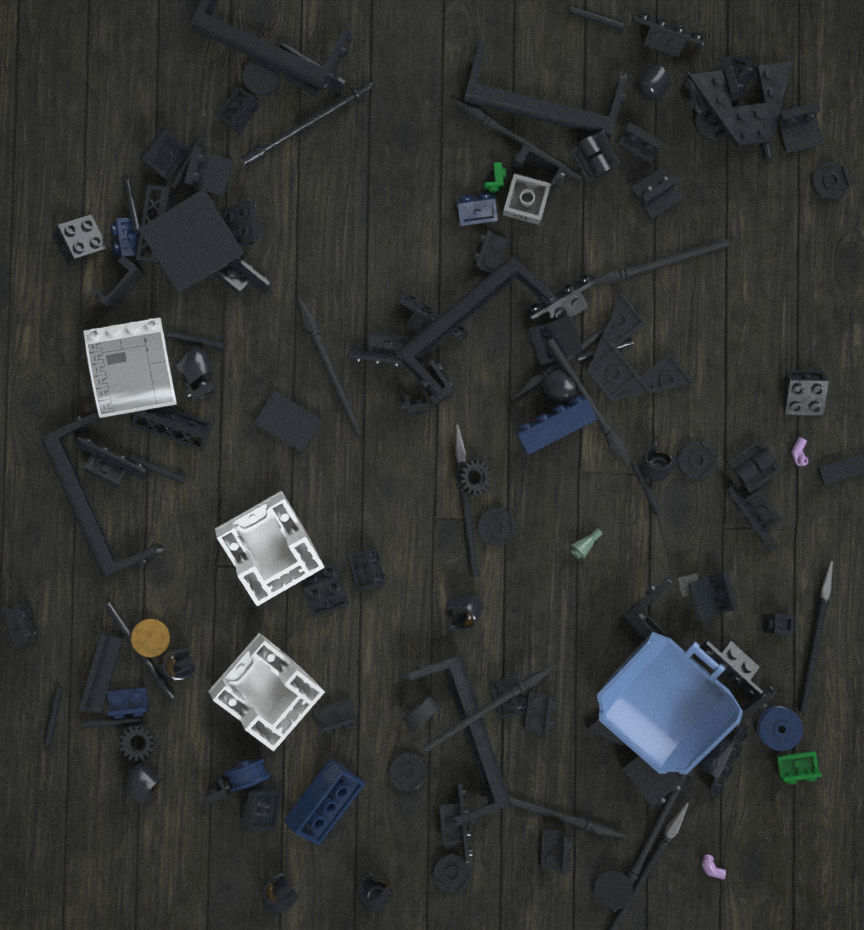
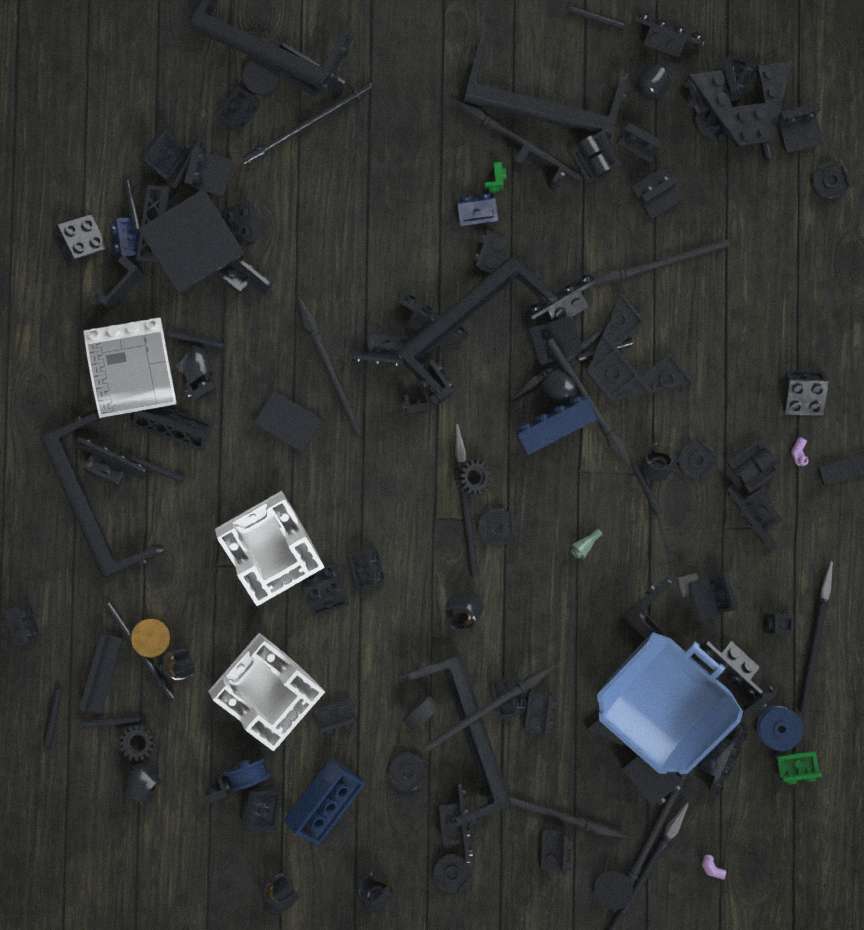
(127, 701): dark blue bracket -> none
(526, 199): light grey brick -> none

